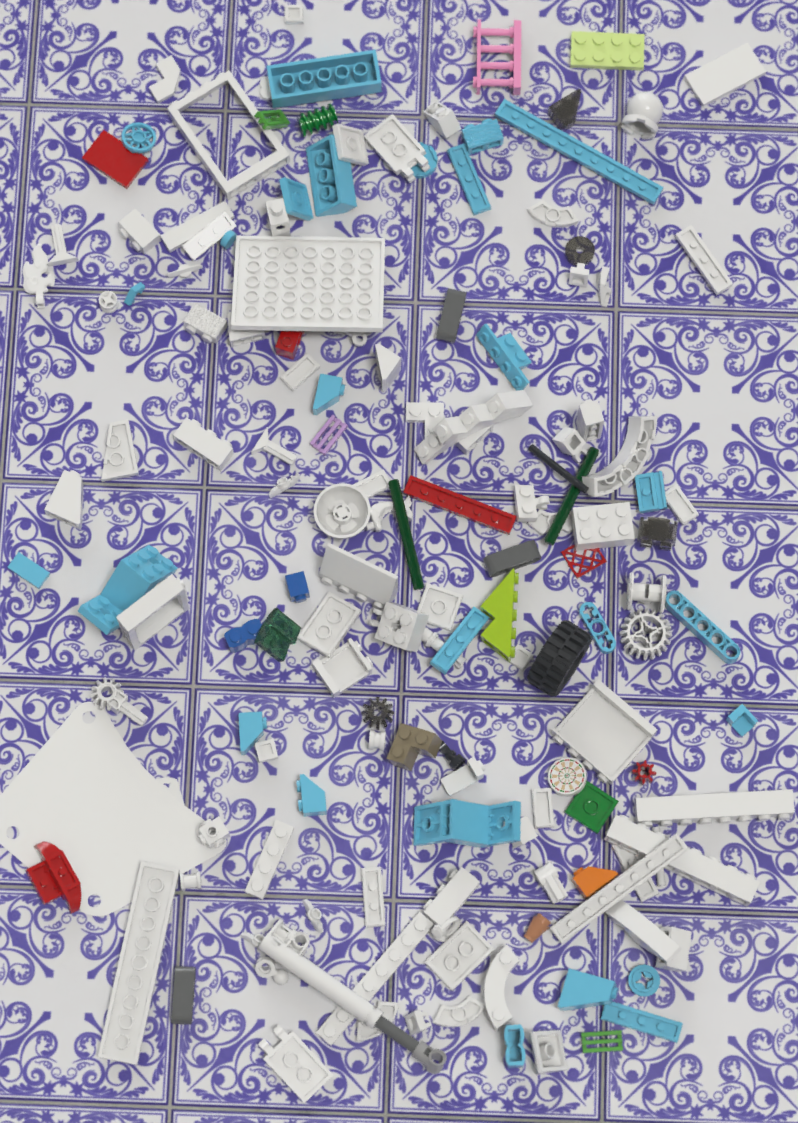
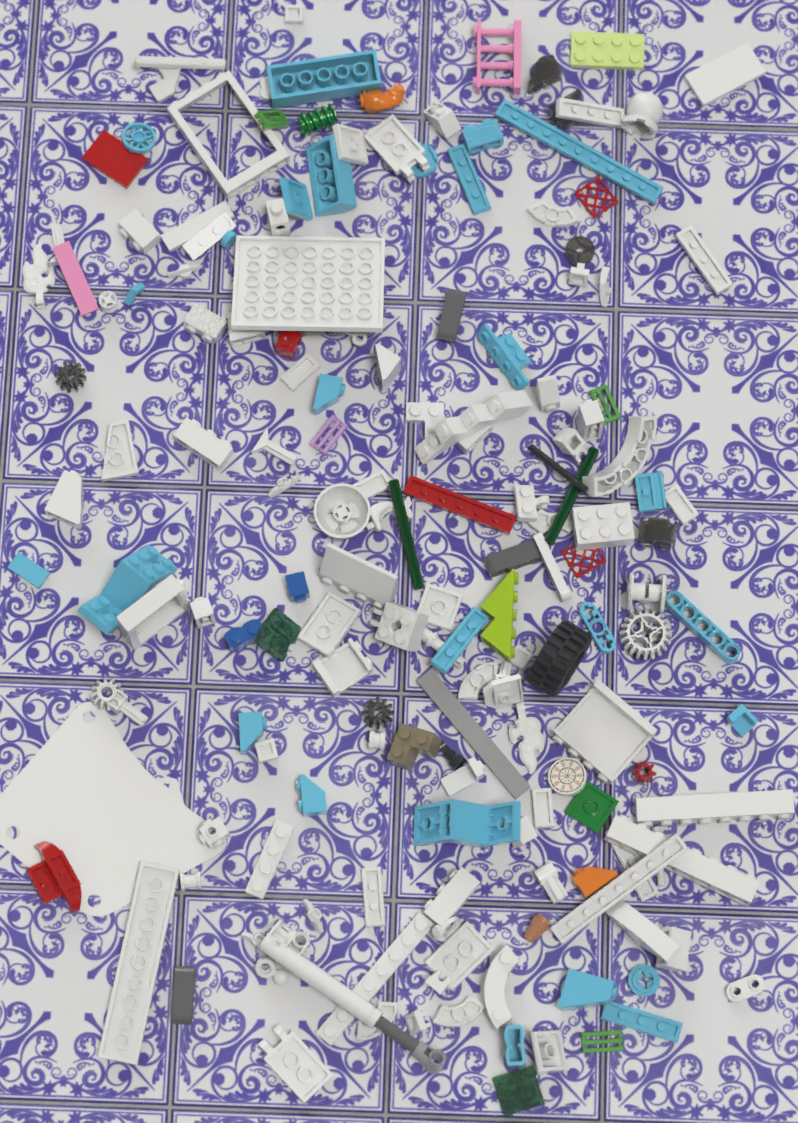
(70, 370): none -> clear smoke gear
(75, 278): none -> bright pink tile
(180, 62): none -> white axle
(202, 612): none -> white slope
(377, 101): none -> orange animal
(436, 984): none -> white tile
(473, 734): none -> light grey tile
(477, 680): none -> white tile
(504, 689): none -> white piece
(518, 1091): none -> clear green slope
(533, 739): none -> white piece
(544, 74): none -> clear smoke slope
(548, 393): none -> white slope
(551, 567): none -> white beam
(589, 112): none -> white plate
(606, 190): none -> red window
(610, 419): none -> bright green tile
(745, 988): none -> white plate

